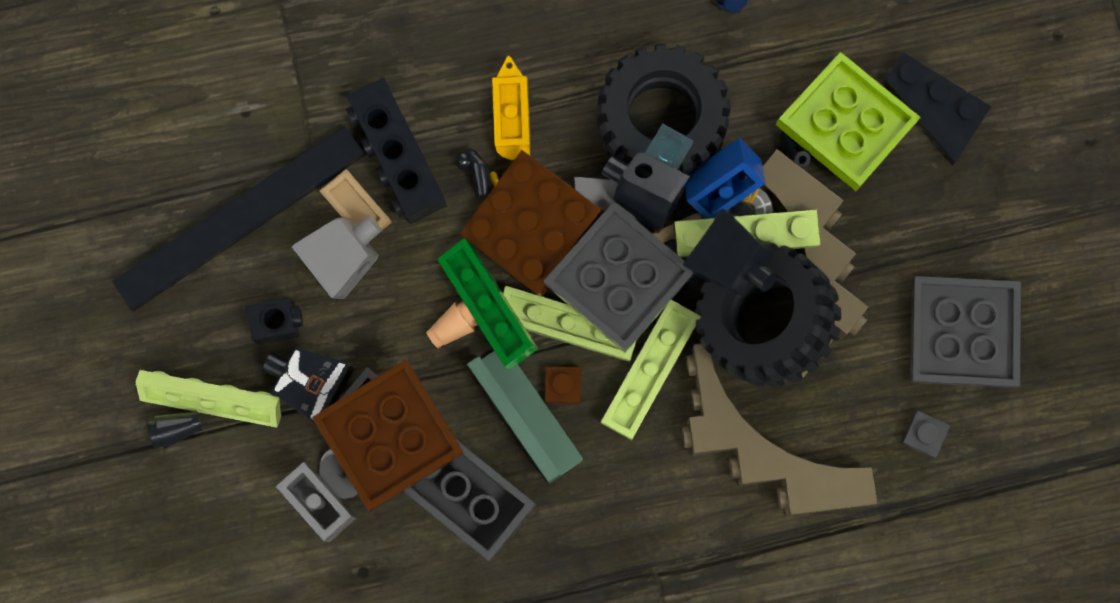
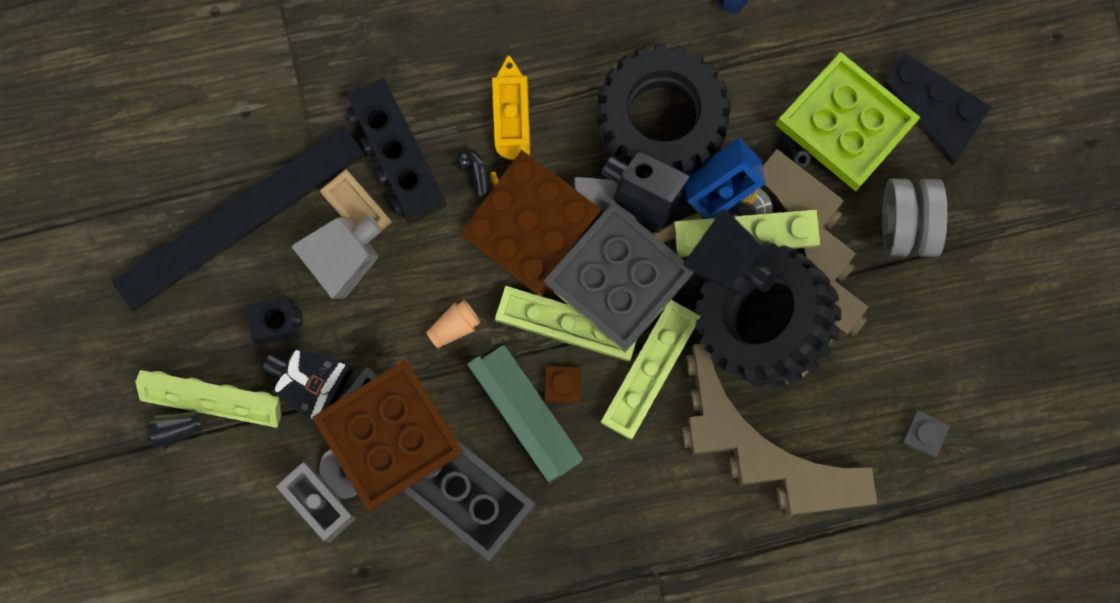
(487, 304): green plate -> none
(669, 147): clear light blue plate -> none
(914, 217): none -> light grey wheel
(965, 332): dark grey plate -> none

